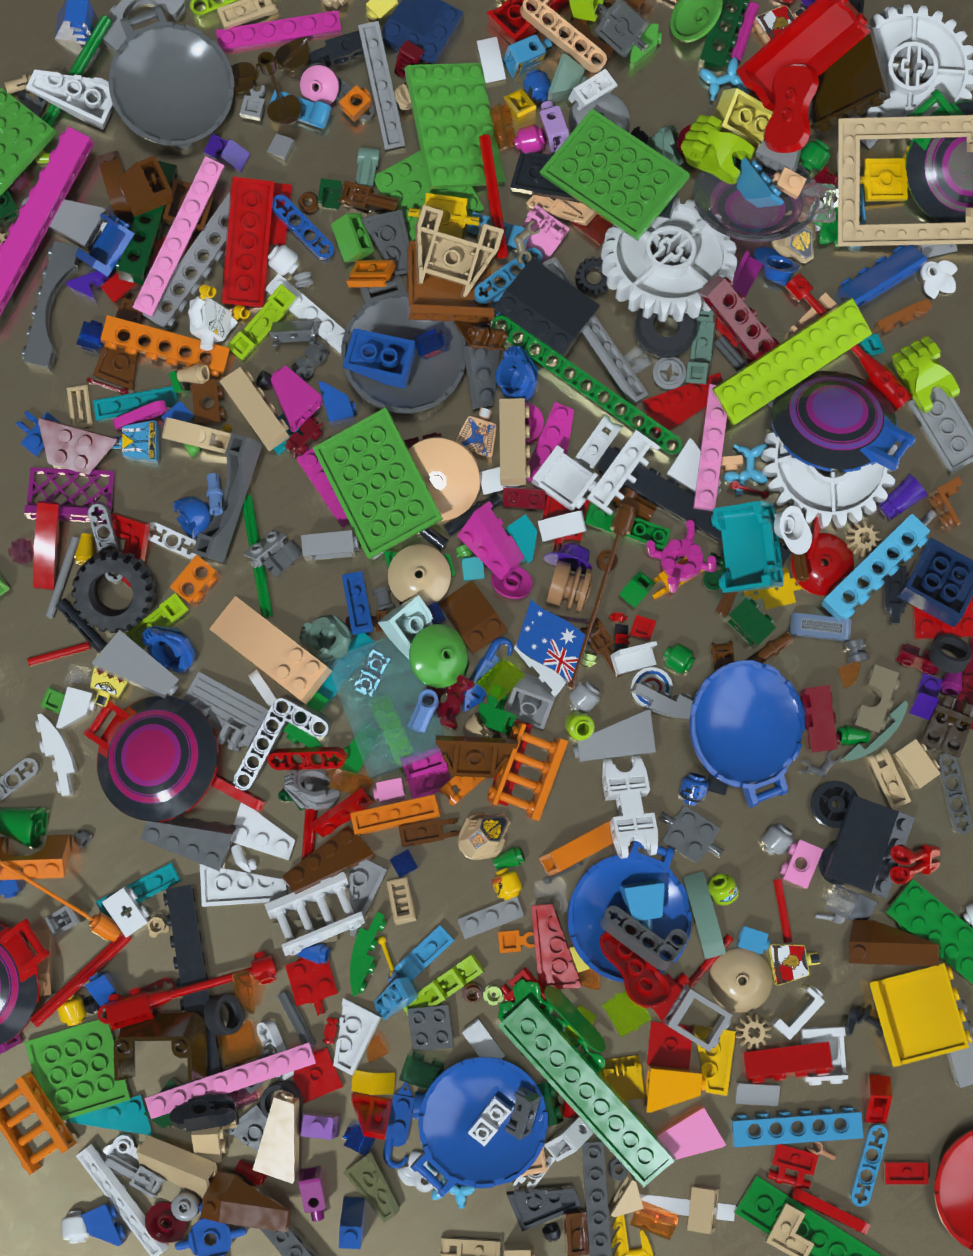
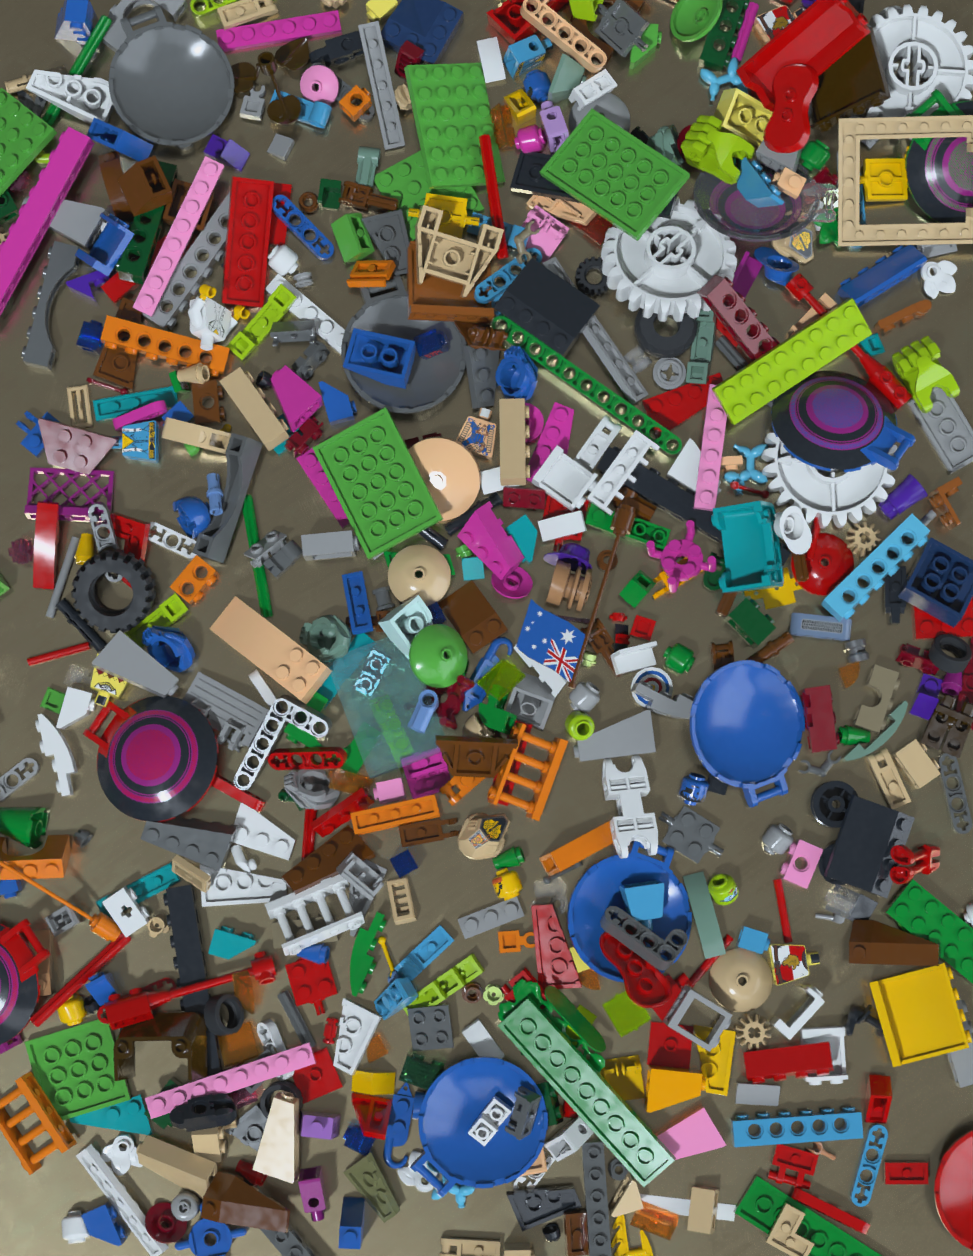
(119, 140): none -> blue slope
(140, 1177): light grey connector -> none
(191, 873): none -> tan tile
(229, 944): none -> teal slope
(360, 876): none -> light grey hinge

